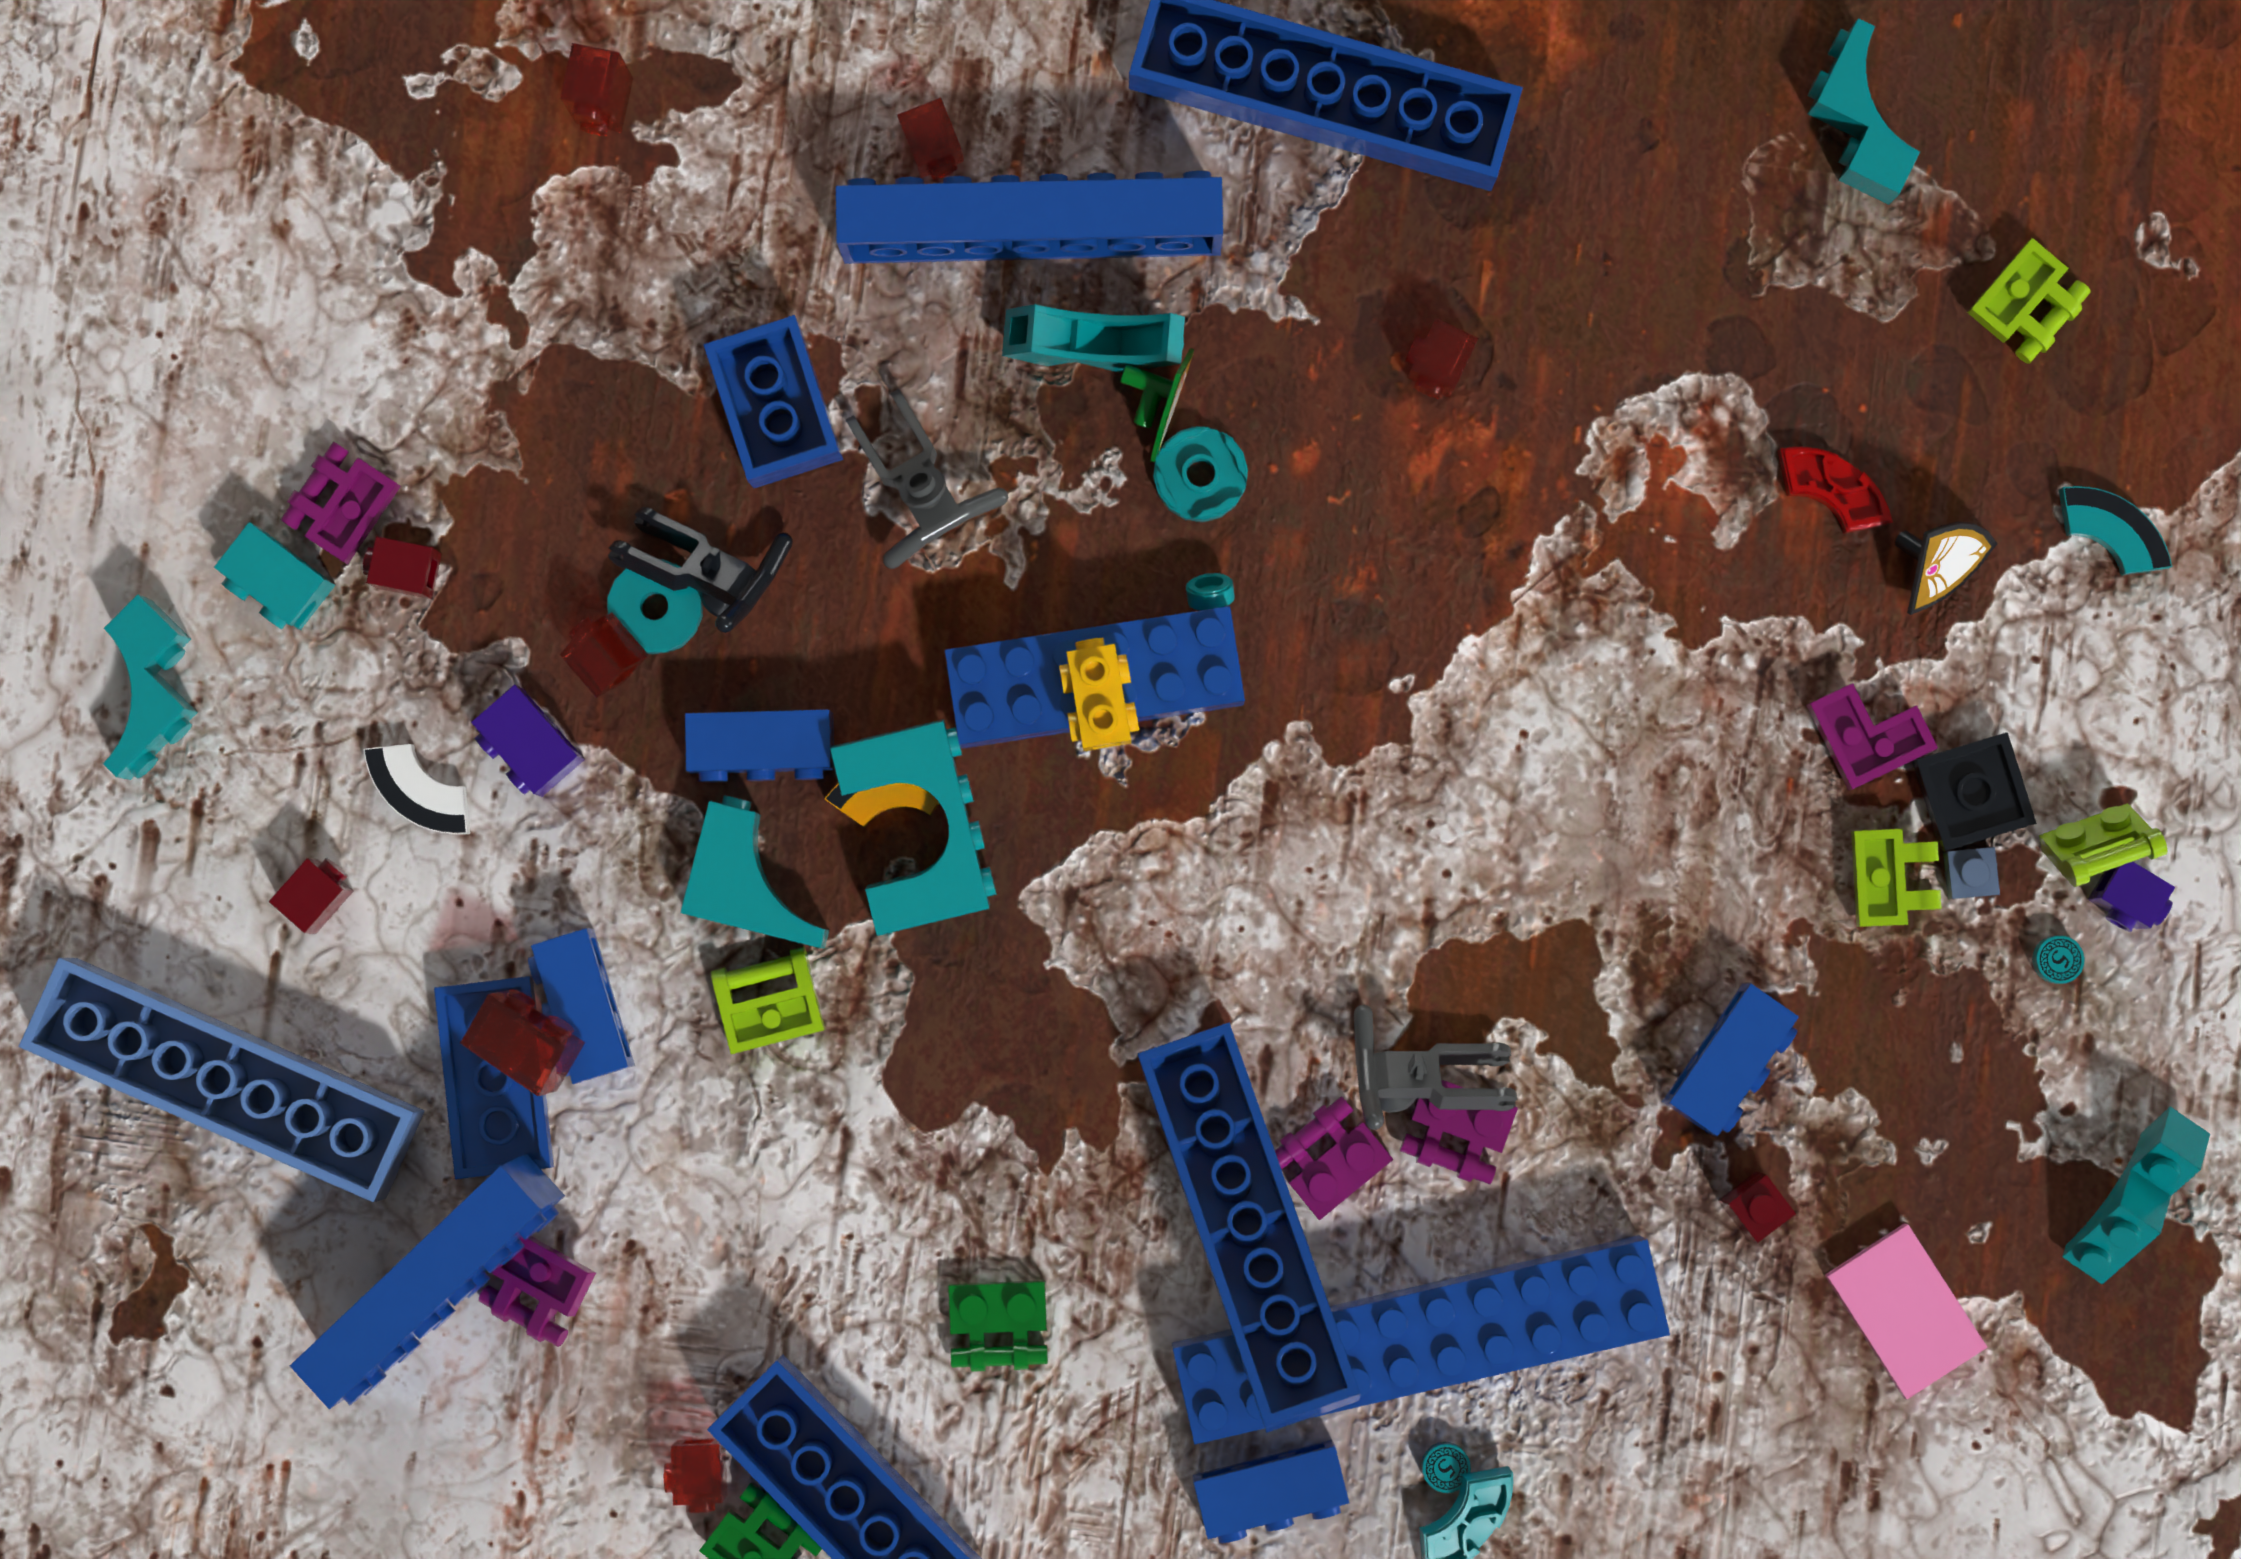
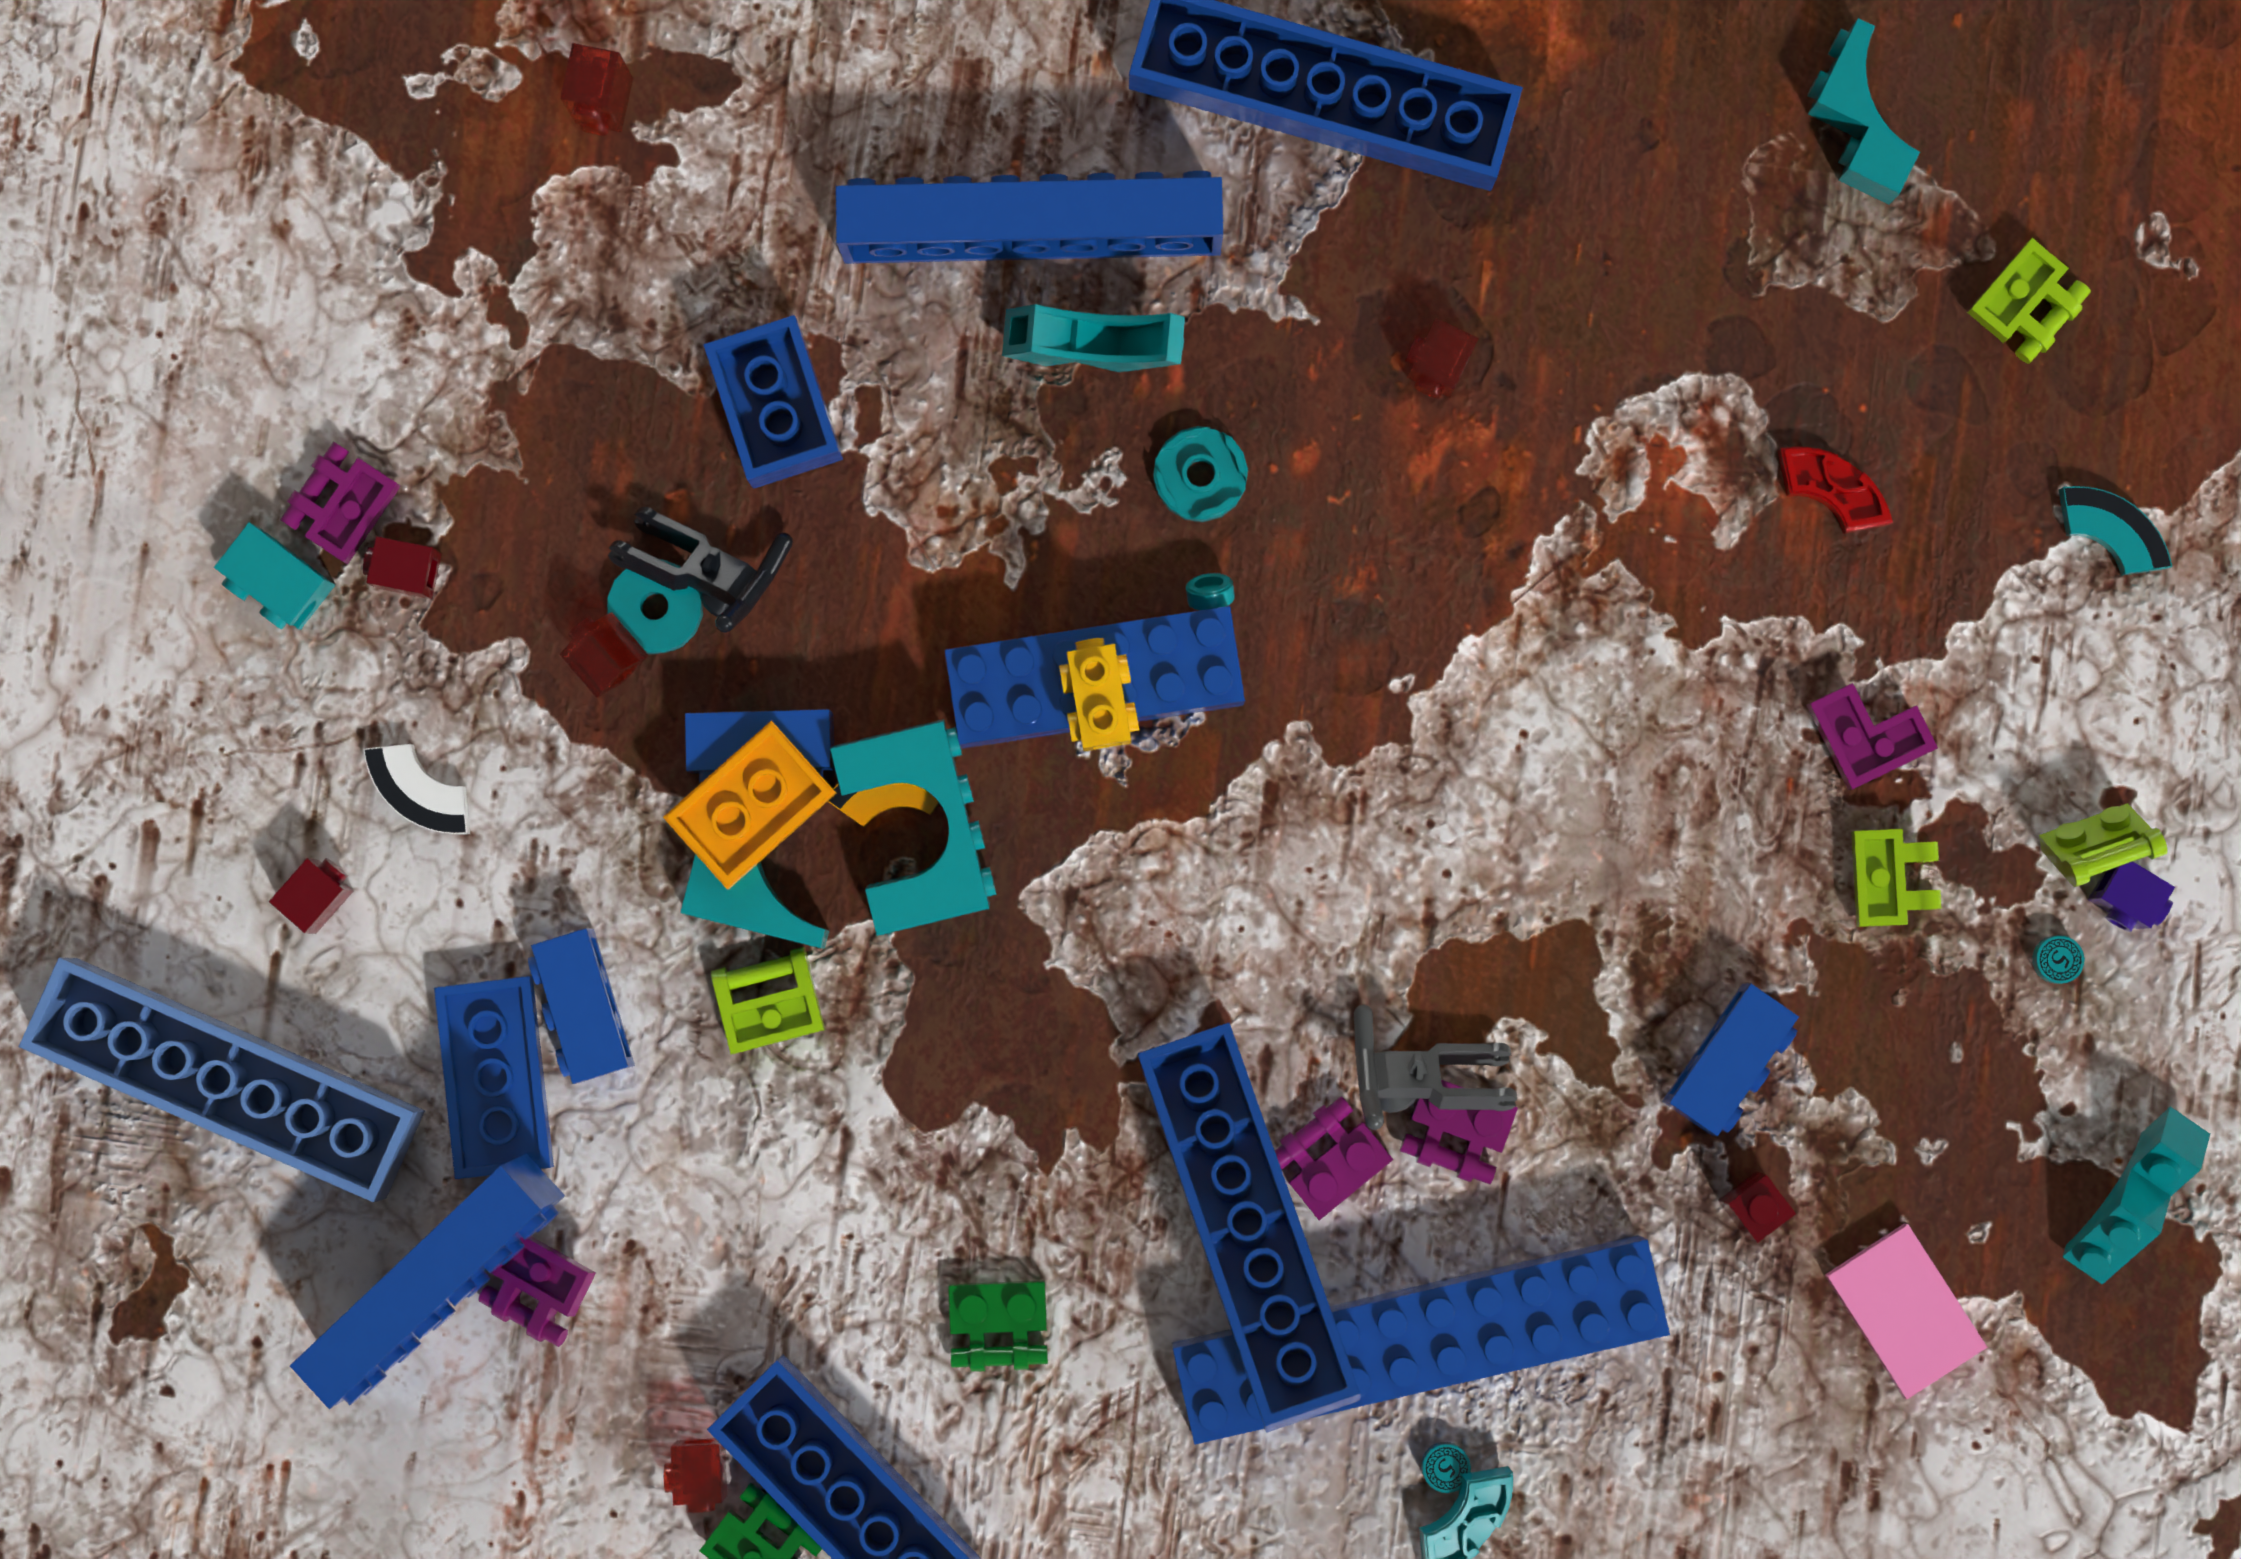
(157, 711): teal arch -> none
(523, 1041): clear red brick -> none
(526, 742): dark purple brick -> none
(749, 805): none -> light orange tile
(923, 490): dark grey piece -> none
(931, 139): clear red brick -> none
(1153, 389): green shield -> none
(1271, 1491): blue brick -> none
(1945, 560): shield -> none
(1971, 873): sand blue plate -> none
(1974, 792): black plate -> none

